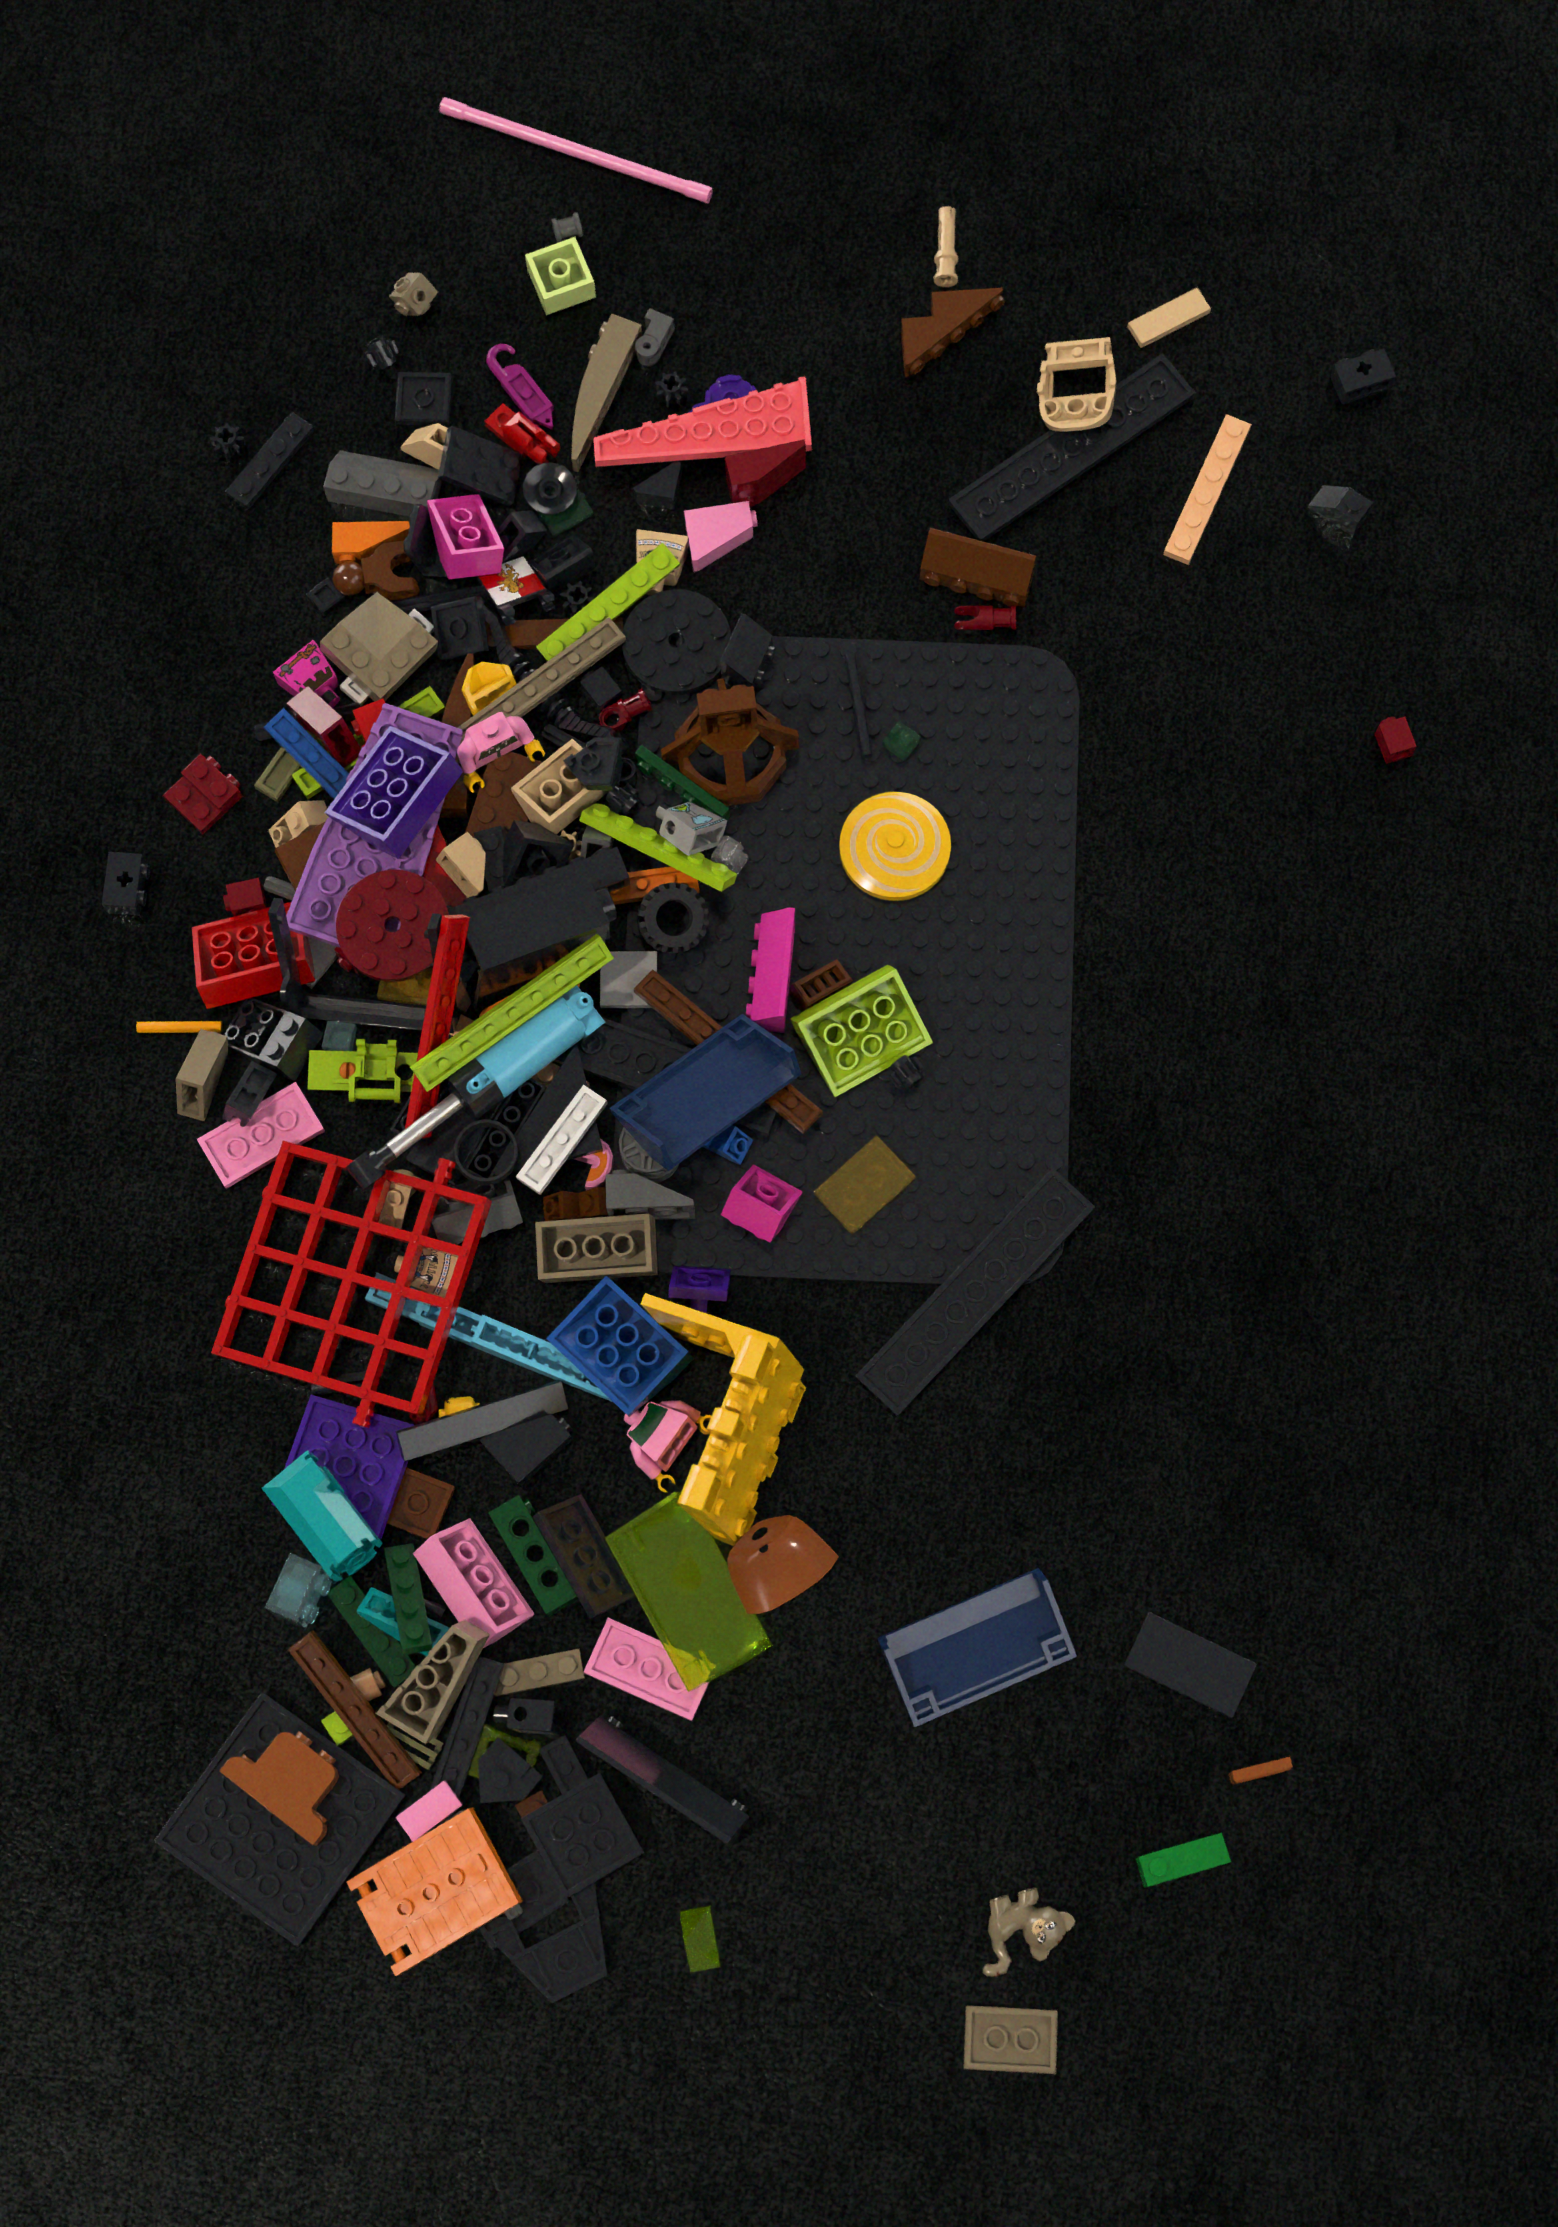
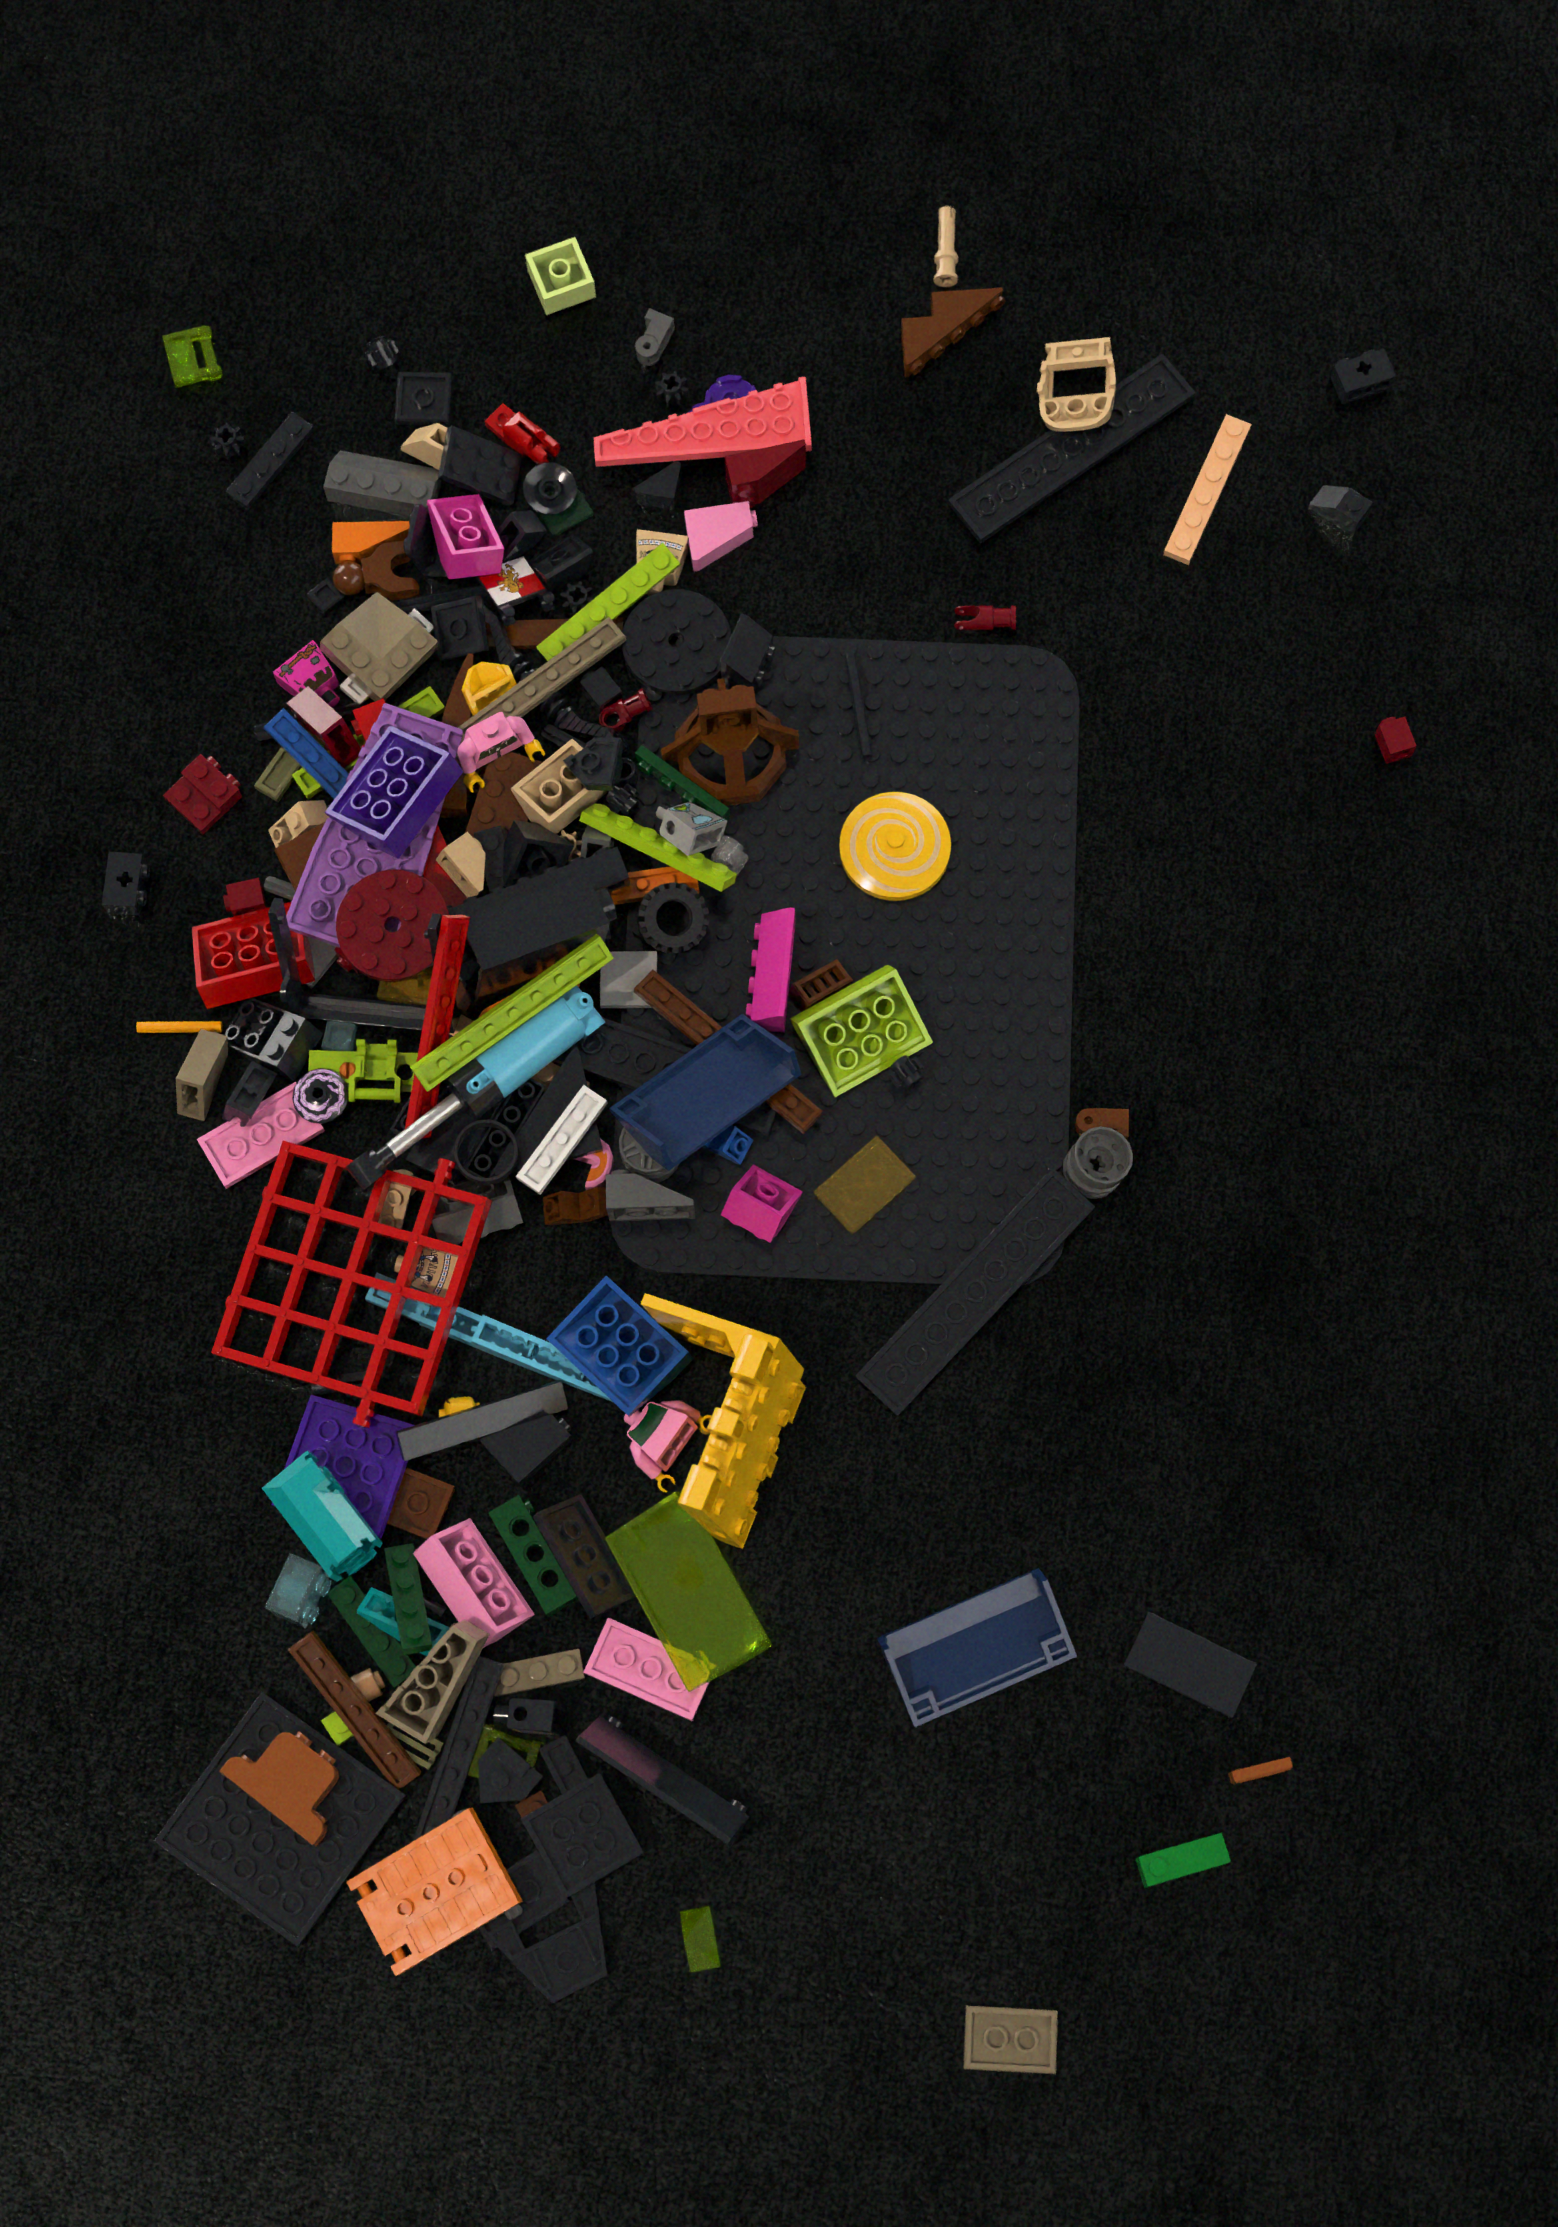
(183, 357): none -> clear neon green plate
(326, 1107): none -> dish
(413, 294): dark tan brick -> none
(429, 1411): dark red arm -> none
(429, 1811): bright pink tile -> none
(463, 112): bright pink piece -> none
(521, 388): magenta plate -> none
(567, 227): dark grey bush -> none
(596, 1248): dark tan brick -> none
(601, 381): dark tan slope -> none
(699, 1285): dark purple tile -> none
(788, 1568): dark orange piece -> none
(901, 741): clear green tile -> none
(977, 568): reddish brown slope -> none
(1041, 1927): dark tan animal -> none
(1107, 1152): none -> dark grey wheel
(1111, 1118): none -> reddish brown leg
(1169, 317): tan tile -> none

